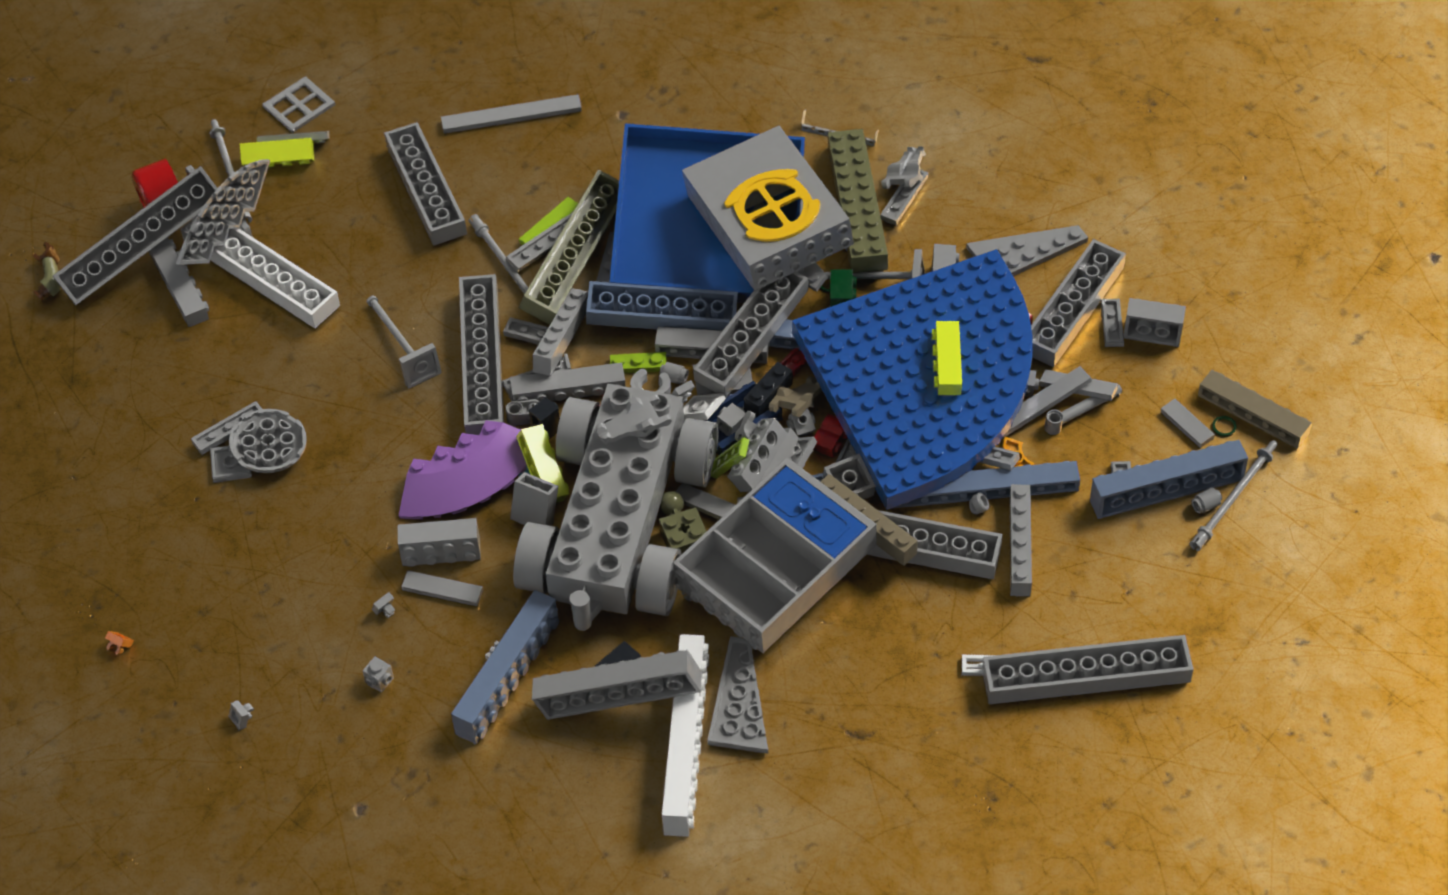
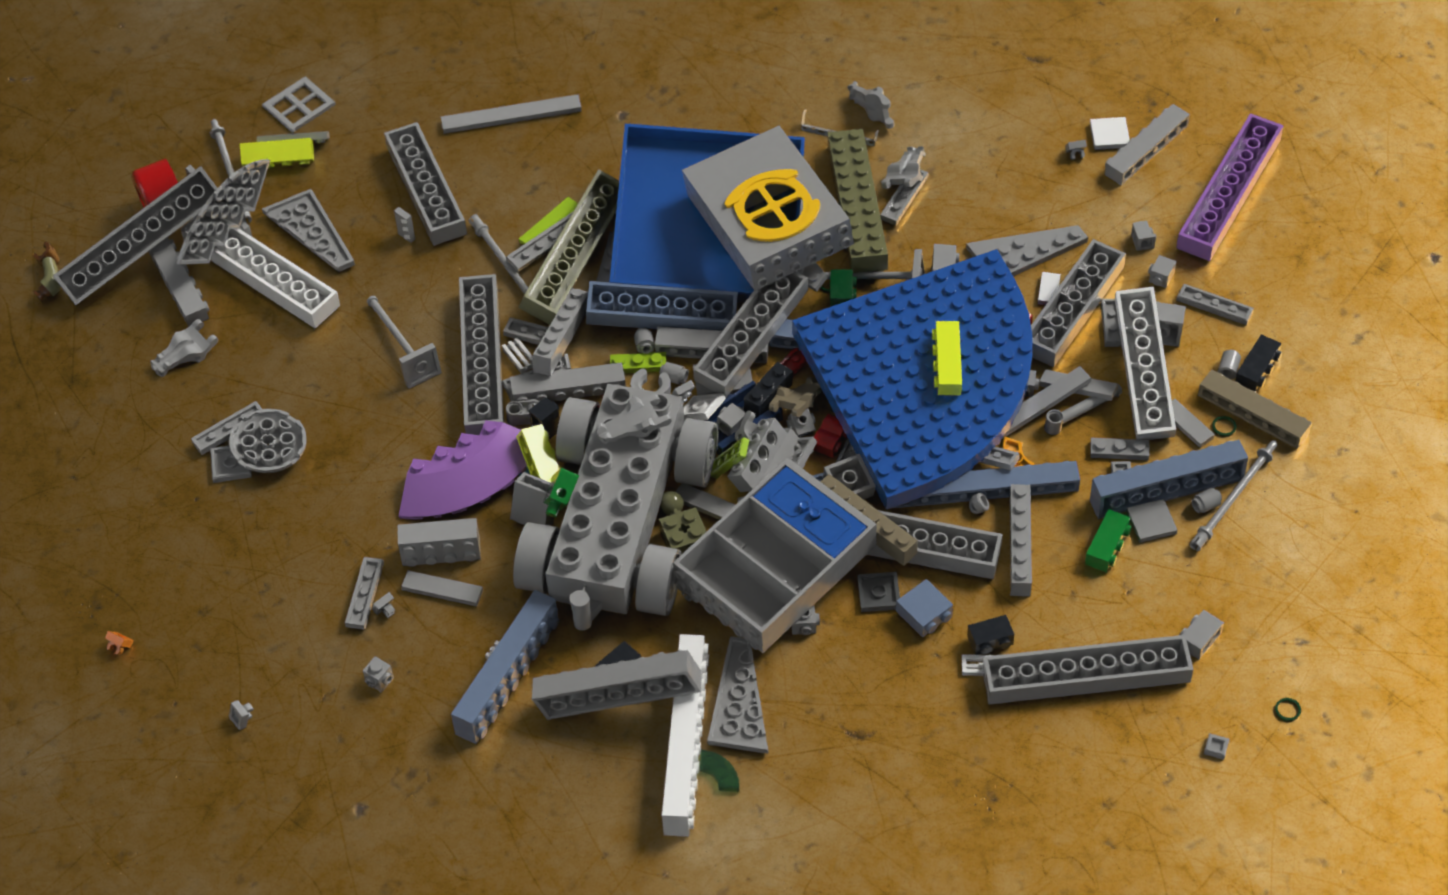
(184, 347): none -> light grey animal
(309, 224): none -> light grey wing
(364, 593): none -> light grey plate
(404, 224): none -> light grey tile
(512, 345): none -> white tile
(559, 491): none -> green torso
(644, 341): none -> light grey brick
(721, 770): none -> clear green tile
(807, 623): none -> light grey brick
(873, 101): none -> light grey animal
(878, 591): none -> dark grey tile
(924, 608): none -> sand blue brick
(990, 635): none -> black brick
(1048, 287): none -> white tile
(1076, 146): none -> light grey tile
(1108, 541): none -> green brick
(1109, 133): none -> white tile
(1119, 448): none -> light grey plate
(1143, 236): none -> light grey brick
(1145, 364): none -> white brick
(1146, 144): none -> light grey brick
(1151, 520): none -> light grey tile
(1162, 271): none -> light grey brick
(1202, 633): none -> light grey brick
(1215, 304): none -> light grey tile
(1216, 746): none -> light grey tile
(1229, 187): none -> medium lavender brick
(1229, 363): none -> light grey brick
(1259, 363): none -> black brick
(1289, 700): none -> dark green piece

